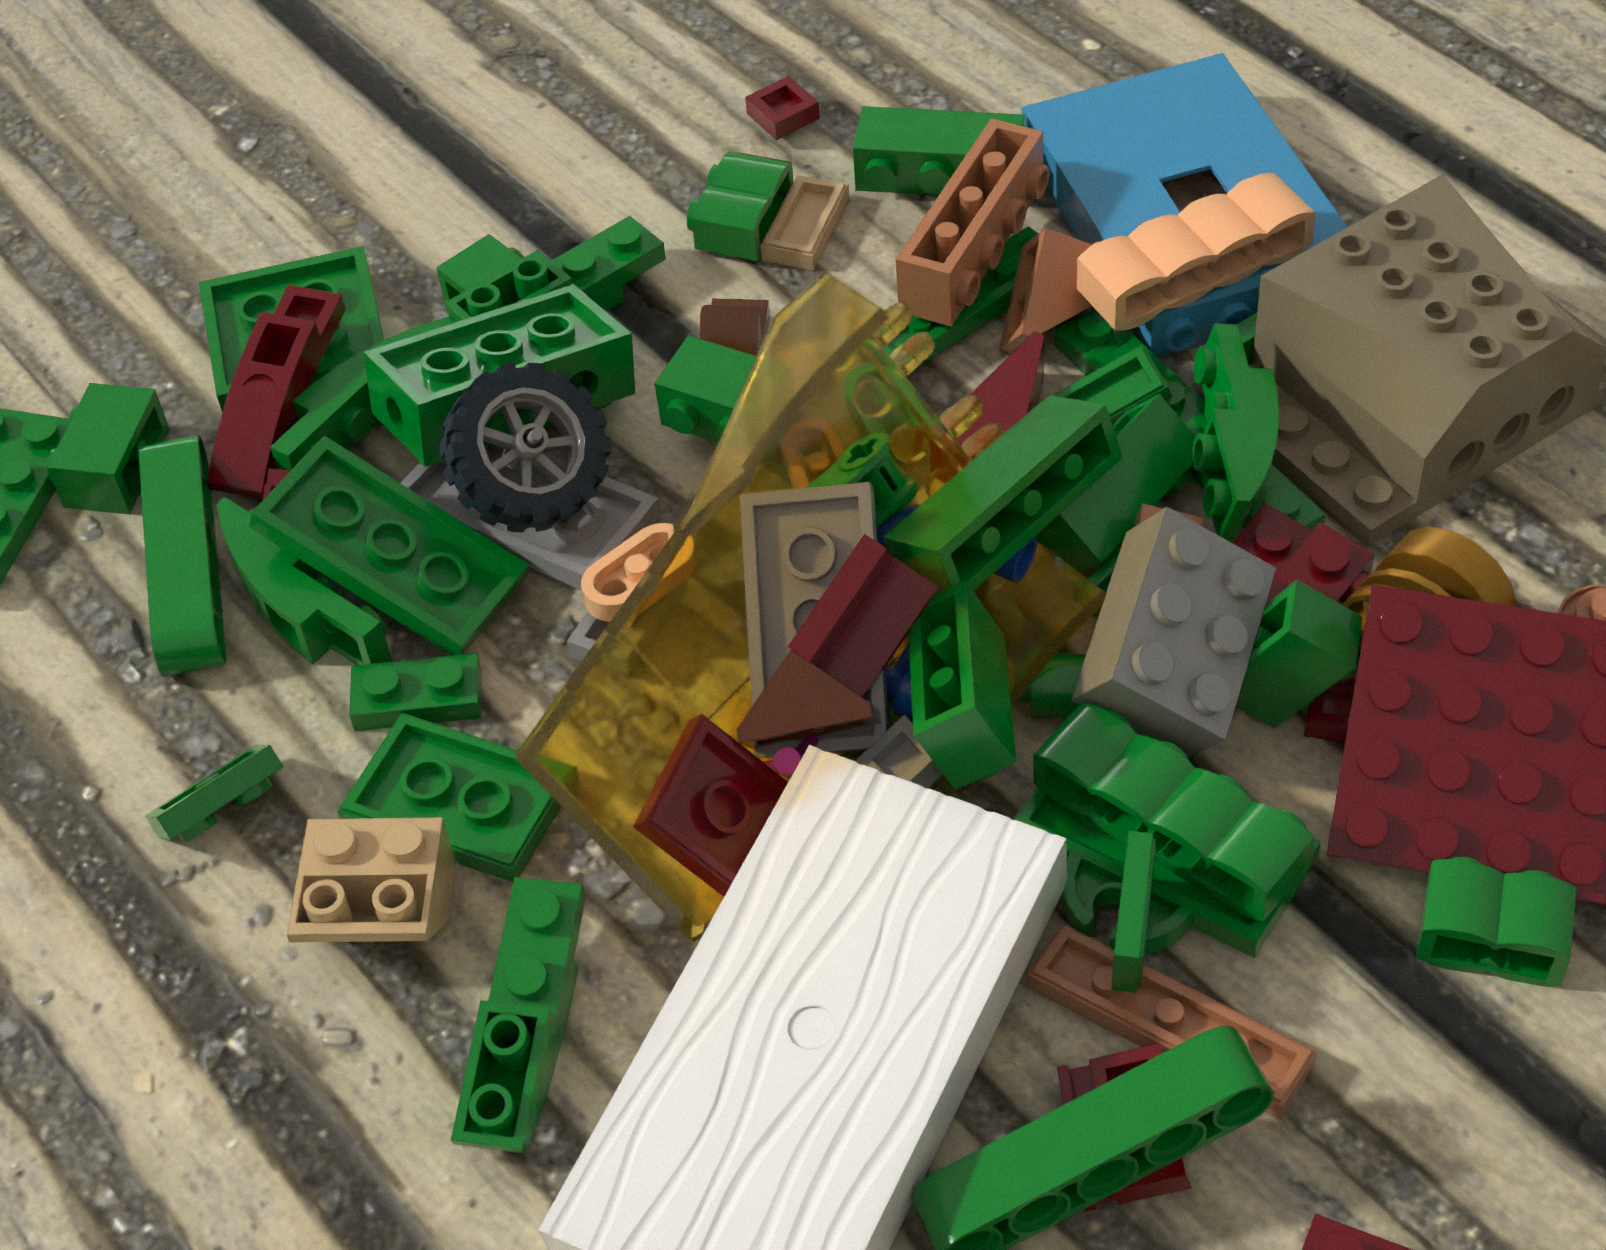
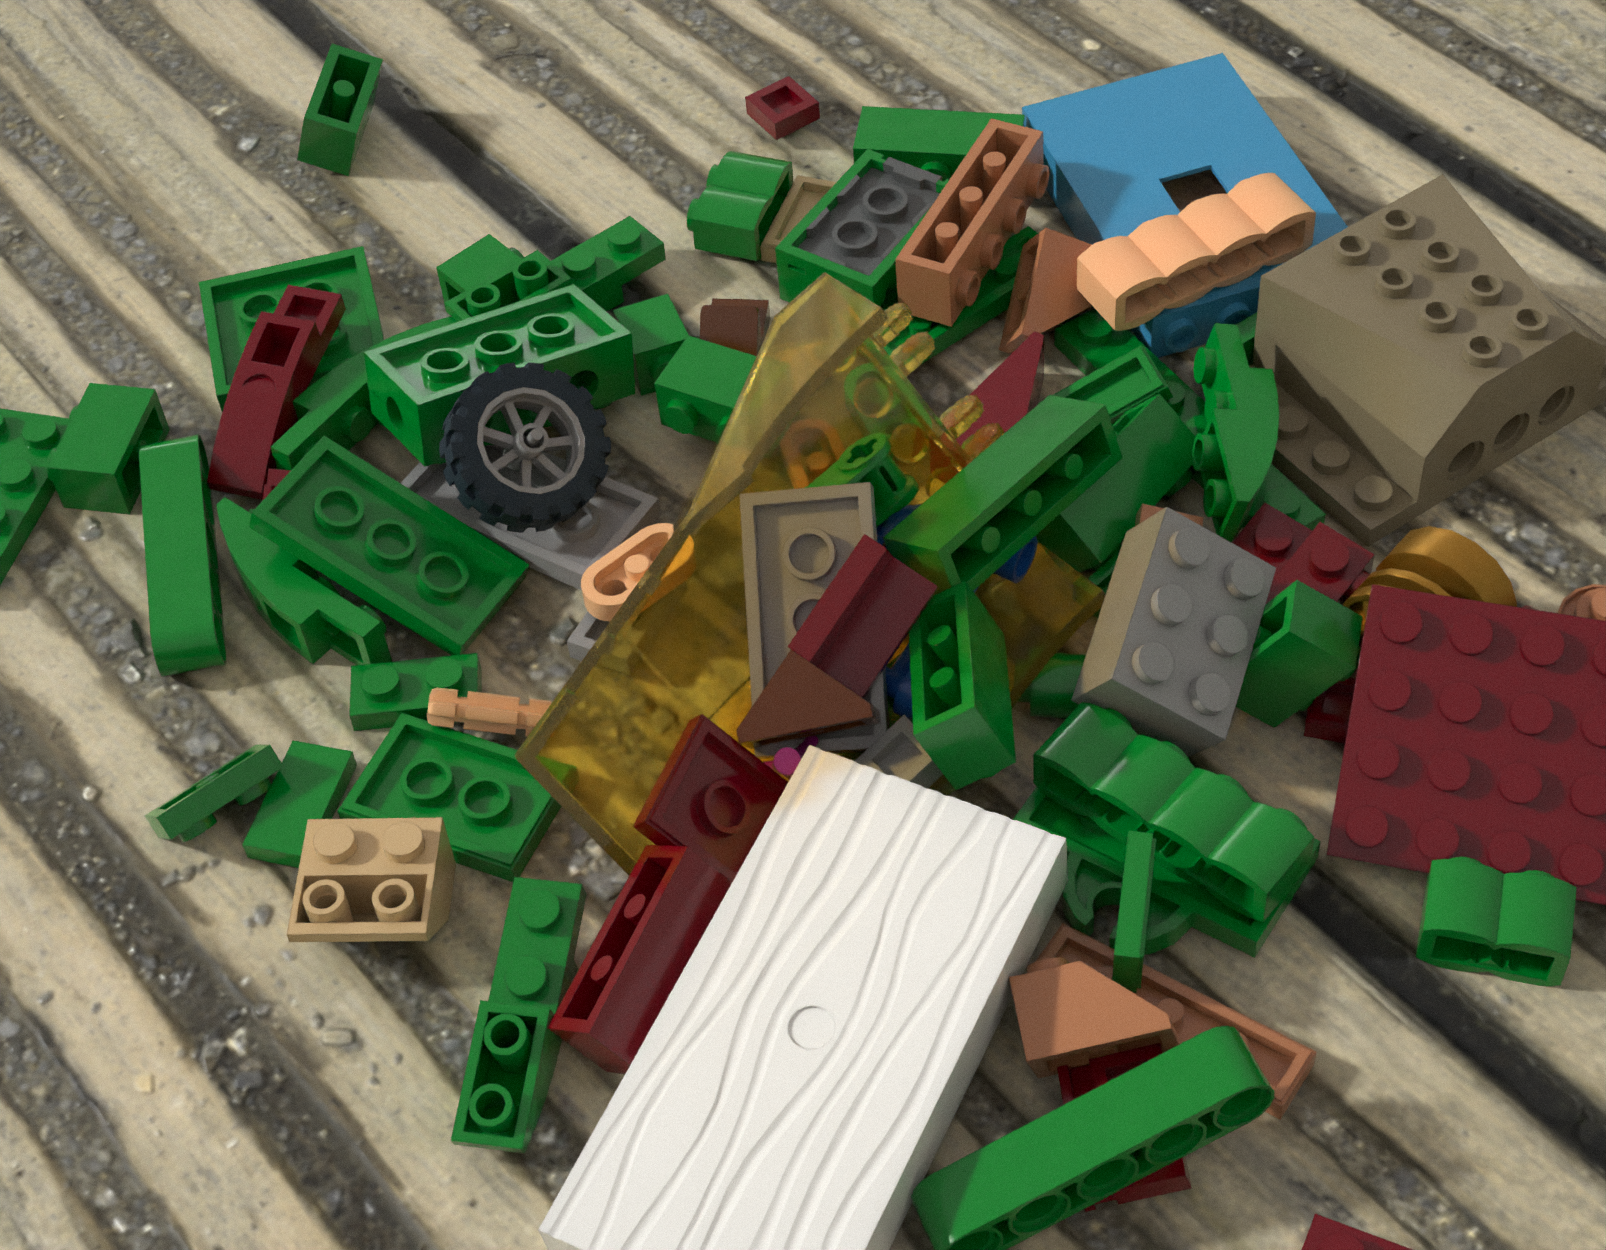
(302, 790): none -> green tile
(339, 109): none -> green brick
(484, 711): none -> light nougat axle
(639, 955): none -> dark red brick
(655, 337): none -> green brick
(859, 229): none -> piece
(1080, 1015): none -> nougat slope

